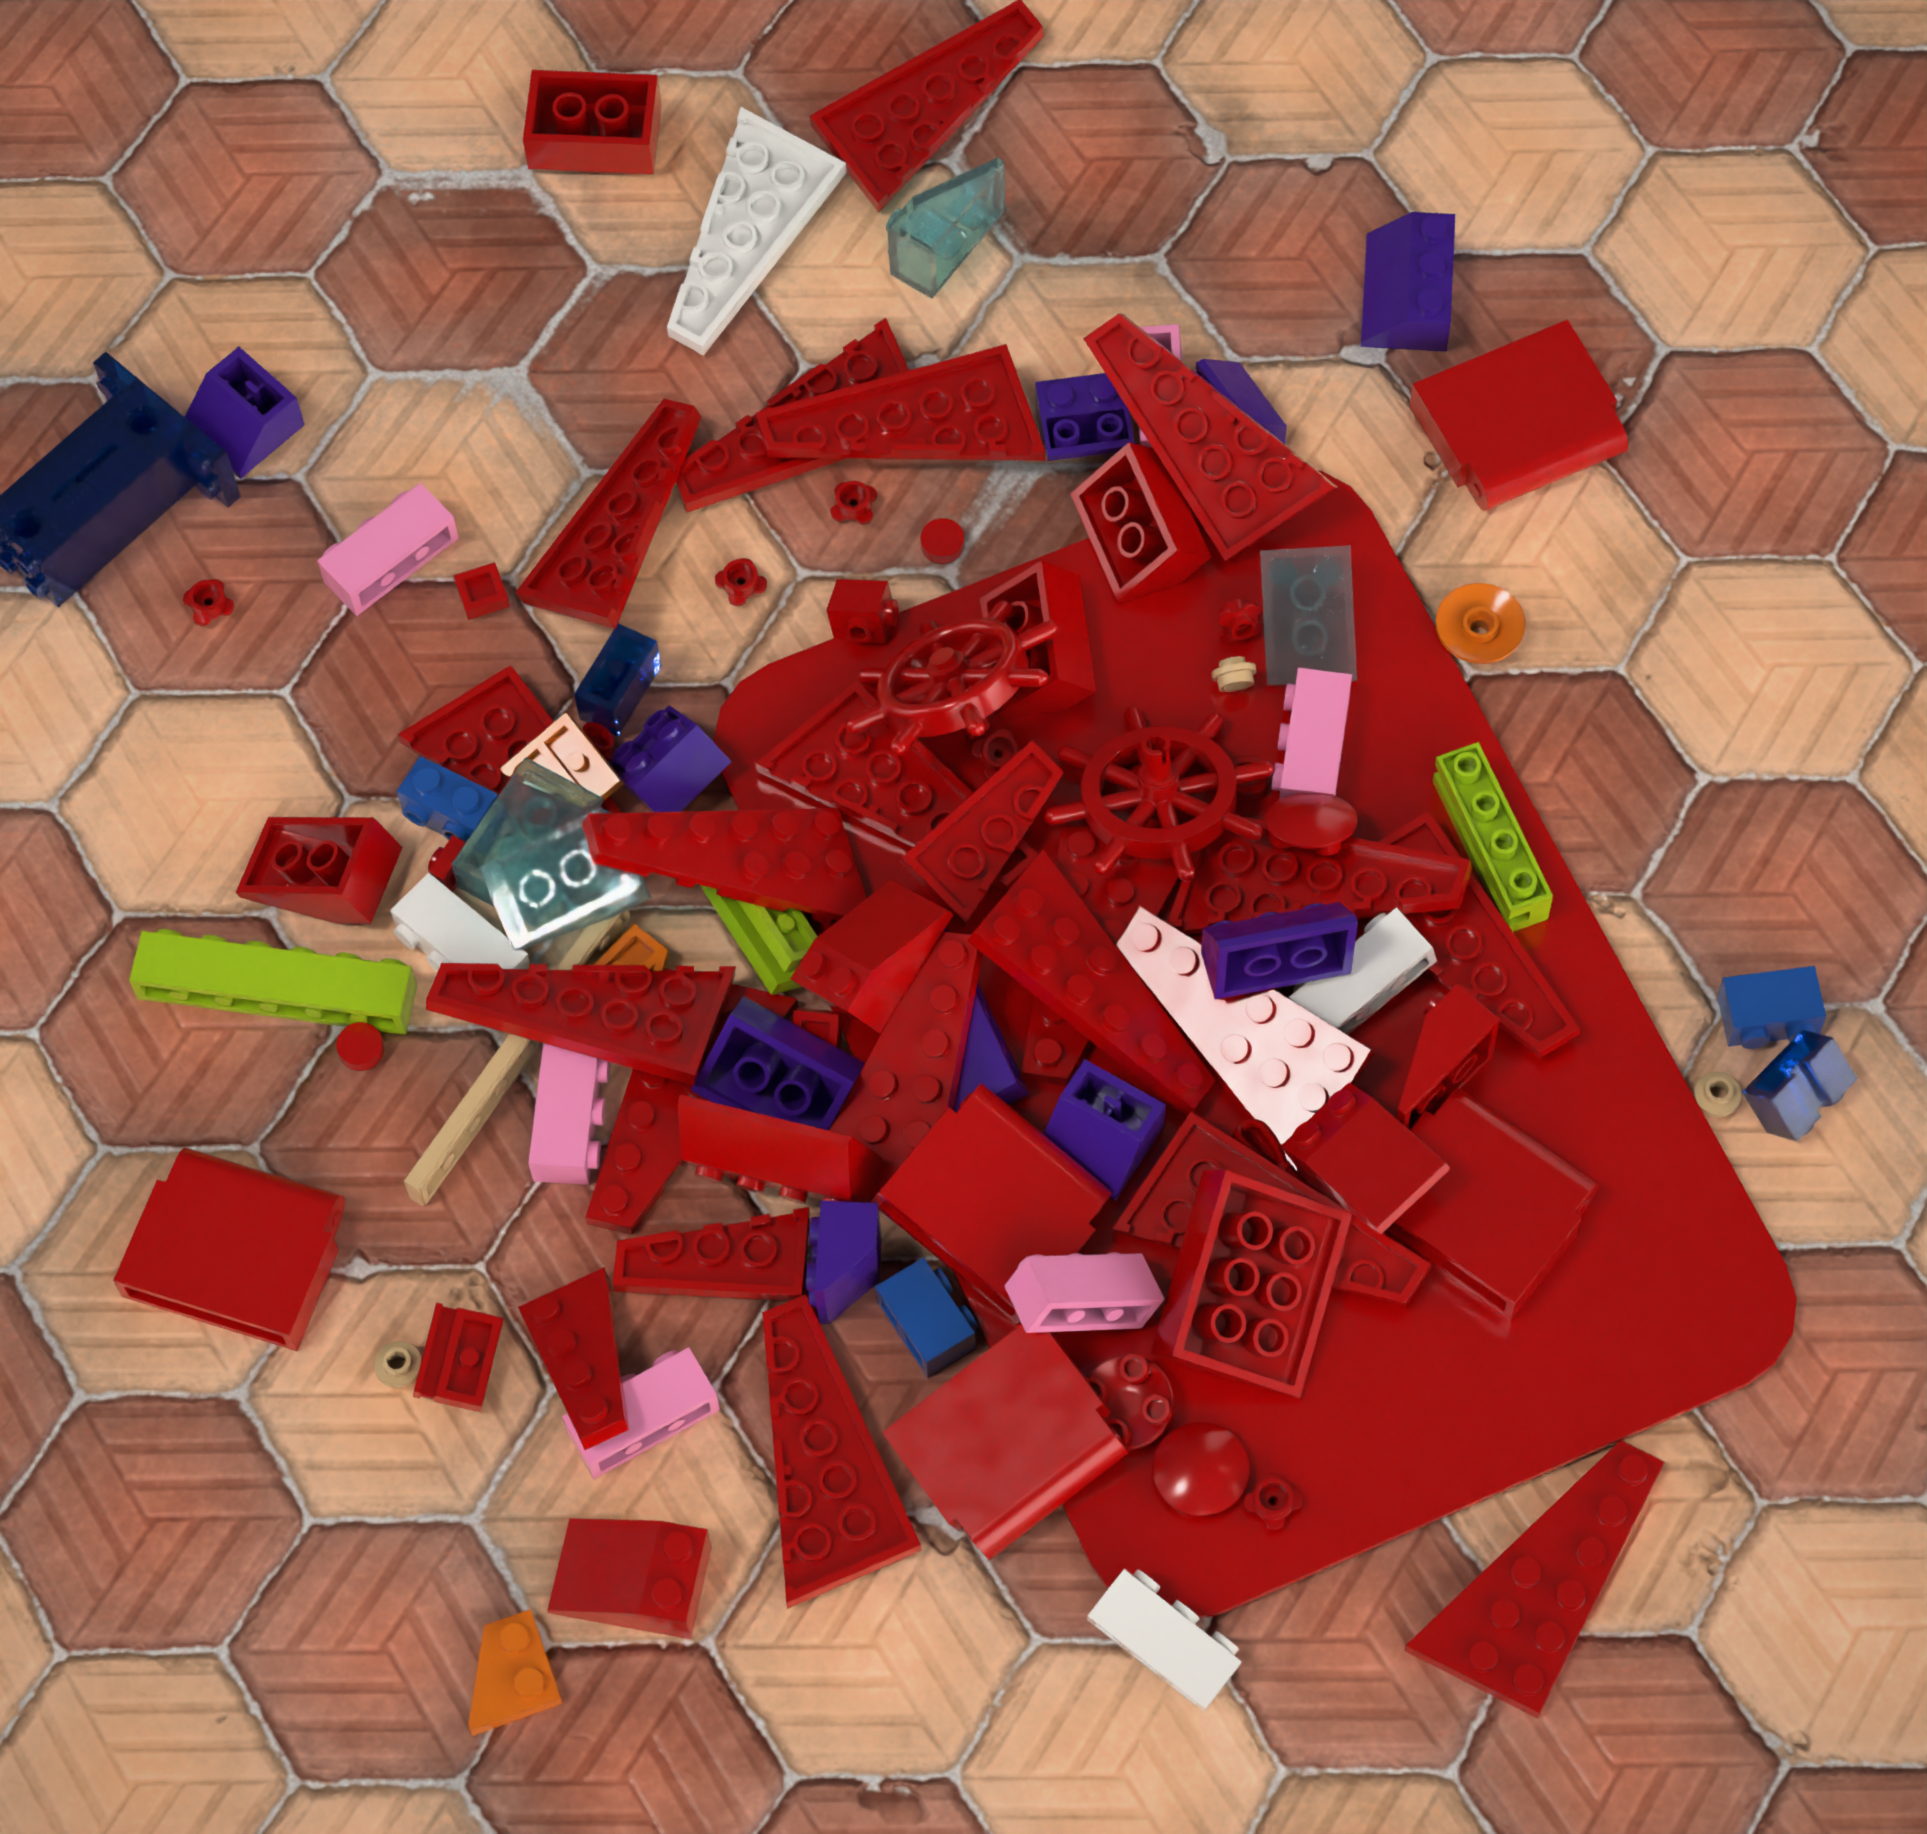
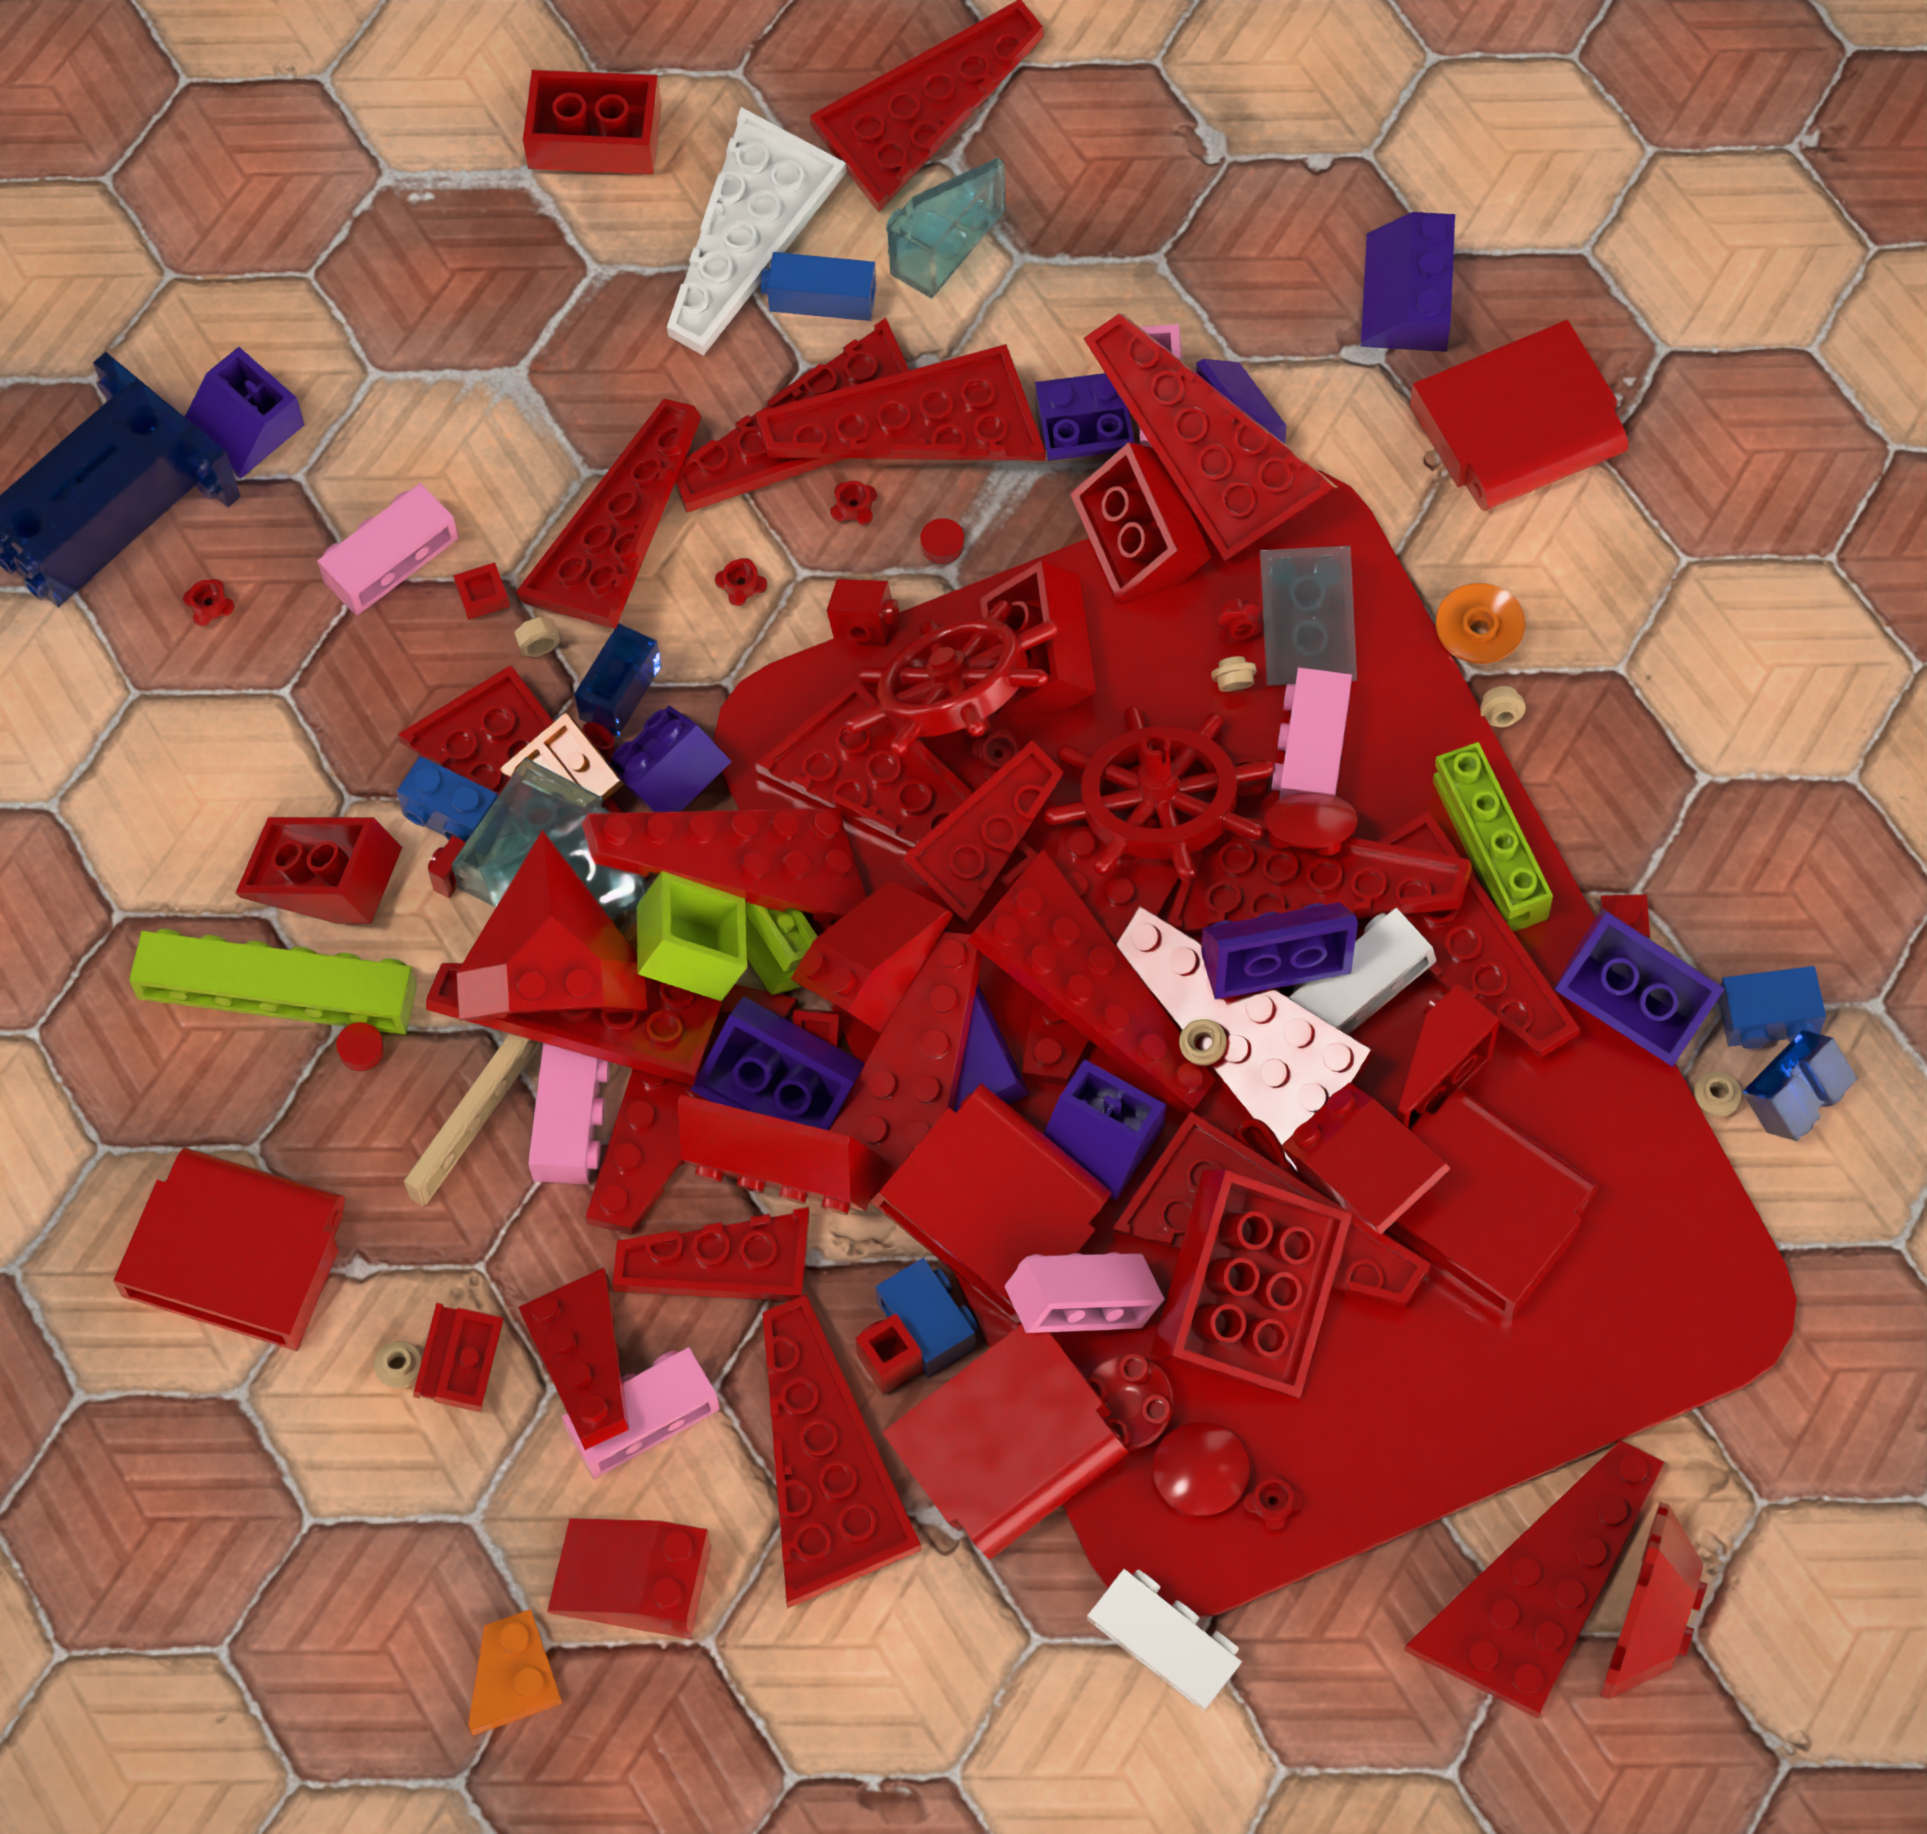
(450, 929): white brick -> none
(537, 636): none -> tan tile
(548, 949): none -> red wedge
(691, 936): none -> lime piece
(820, 286): none -> blue brick
(844, 1256): dark purple slope -> none
(889, 1353): none -> red brick
(1197, 1029): none -> tan plate
(1502, 706): none -> tan plate
(1629, 909): none -> red plate
(1638, 987): none -> dark purple slope
(1658, 1608): none -> red wedge

